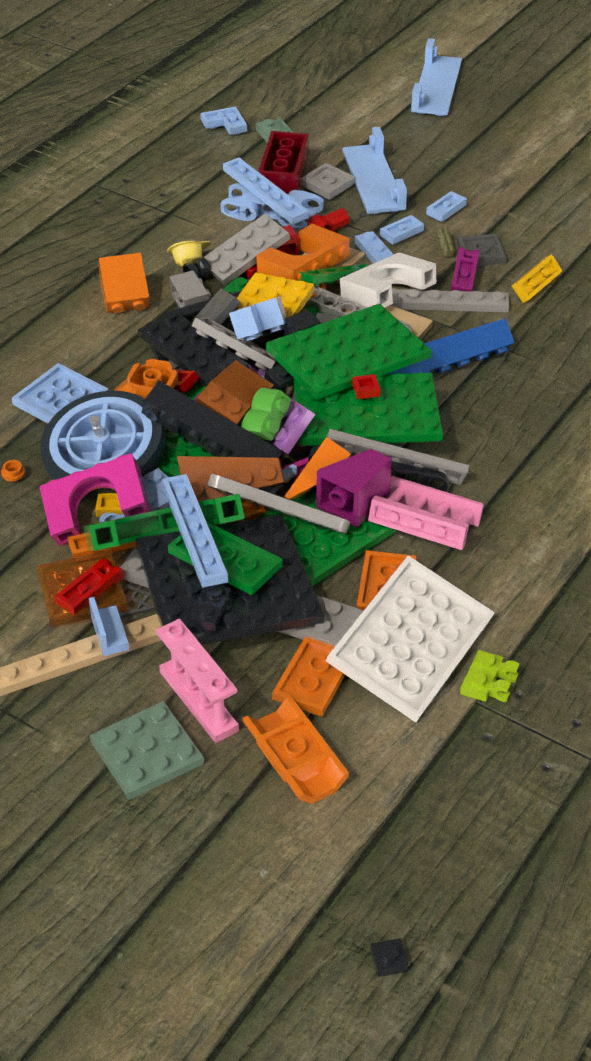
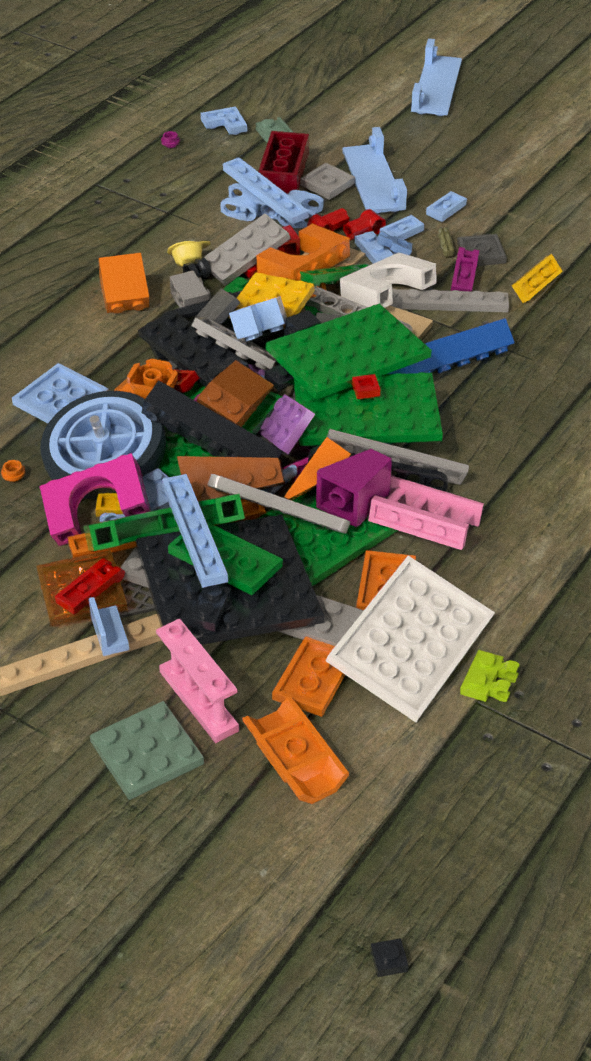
(170, 139): none -> magenta plate
(266, 413): bright green brick -> none
(368, 222): none -> red piece
(395, 243): none -> medium blue plate

